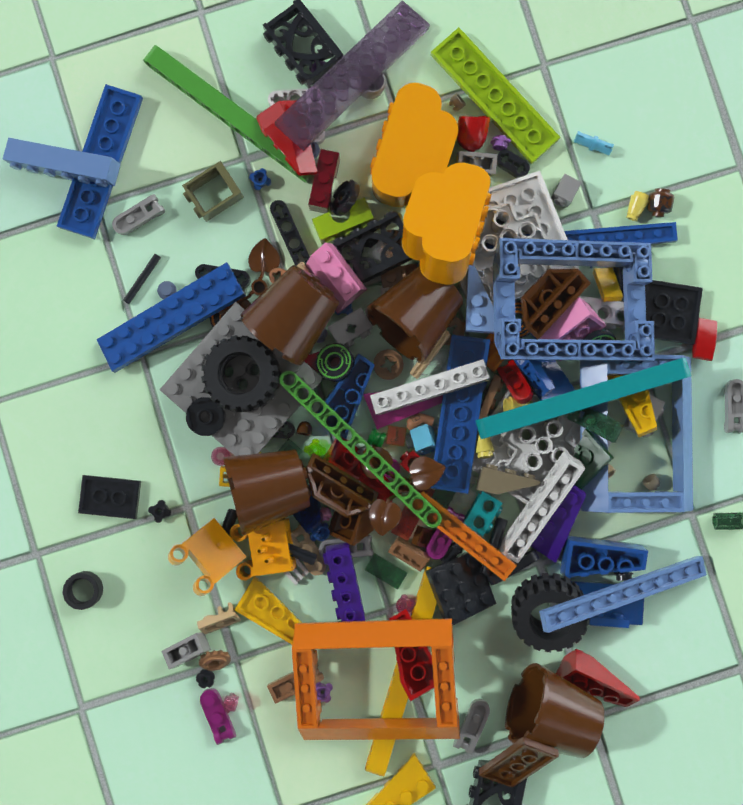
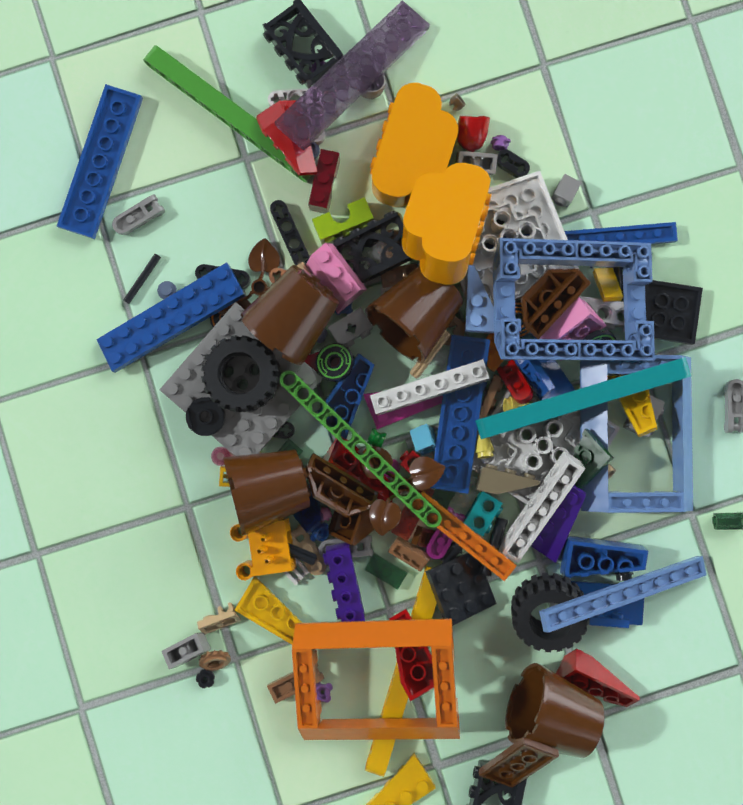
(62, 162): medium blue brick -> none
(68, 593): black tyre -> none
(109, 497): black tile -> none
(166, 512): black plate -> none
(202, 179): olive window -> none
(211, 551): light orange piece -> none
(216, 715): magenta plate -> none
(230, 702): clear pink plate -> none
(261, 173): blue plate -> none
(304, 428): reddish brown hinge -> none
(315, 444): clear neon green plate -> none
(345, 197): black tile -> none
(392, 356): medium nougat gear -> none
(396, 436): clear orange tile -> none
(403, 601): clear pink plate -> none
(418, 419): nougat arm -> none
(473, 725): light grey plate -> none
(495, 95): lime plate -> none
(529, 557): black beam -> none
(593, 143): medium azure pin -> none
(597, 423): clear green plate -> none
(636, 205): light yellow cone -> none
(651, 482): dark tan hinge -> none
(660, 202): reddish brown head -> none
(705, 340): red slope -> none

